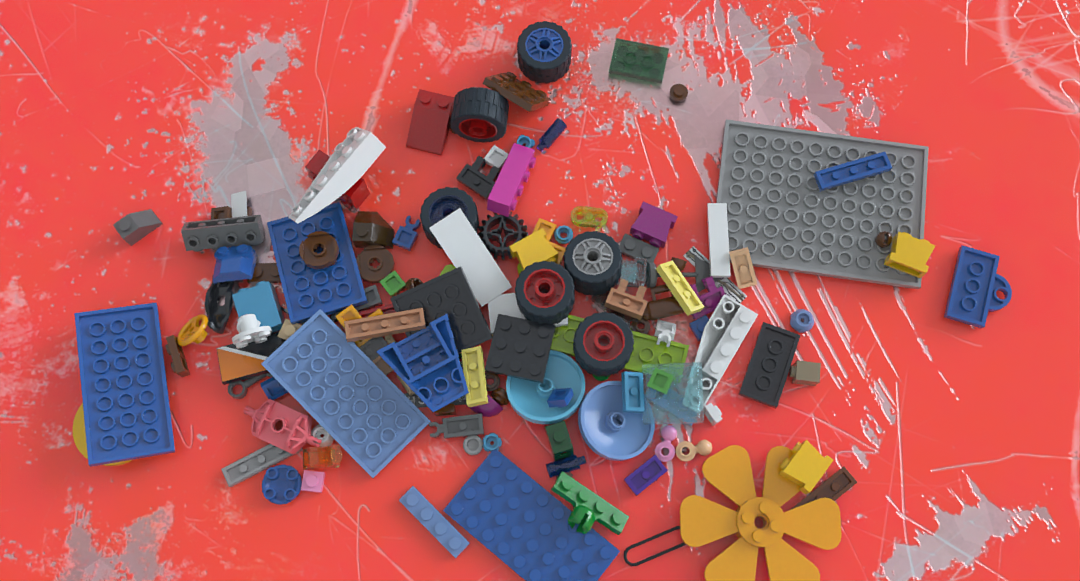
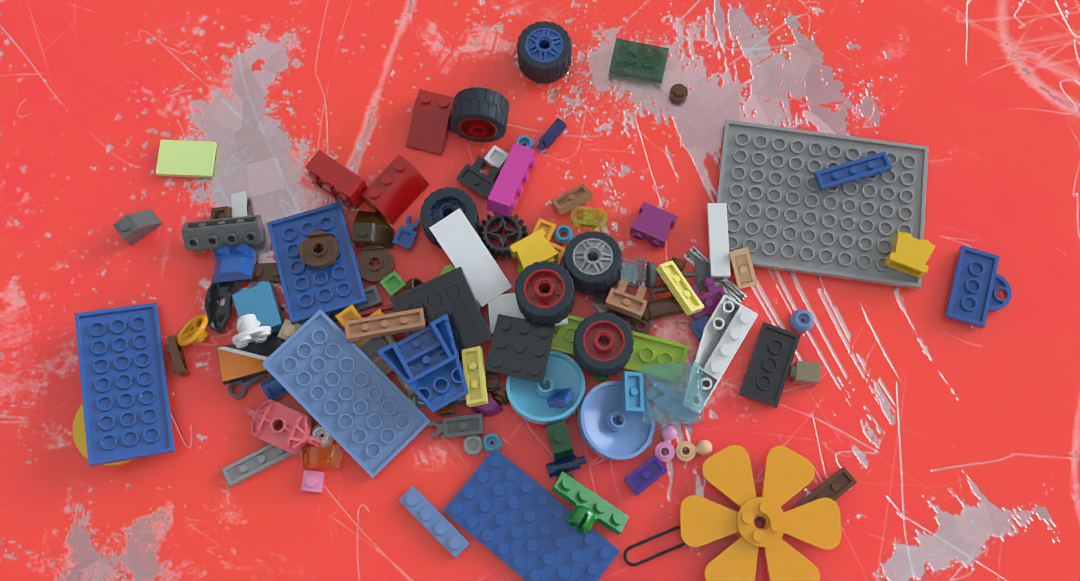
(186, 158): none -> yellowish green tile
(281, 484): blue dish -> none
(339, 173): white wedge -> none
(395, 189): none -> red slope
(517, 91): reddish brown plate -> none
(572, 199): none -> medium nougat plate
(636, 248): dark grey plate -> none
(660, 381): bright green plate -> none
(665, 331): white plate -> none
(713, 414): white plate -> none
(805, 466): yellow hips -> none
(881, 237): reddish brown hinge -> none

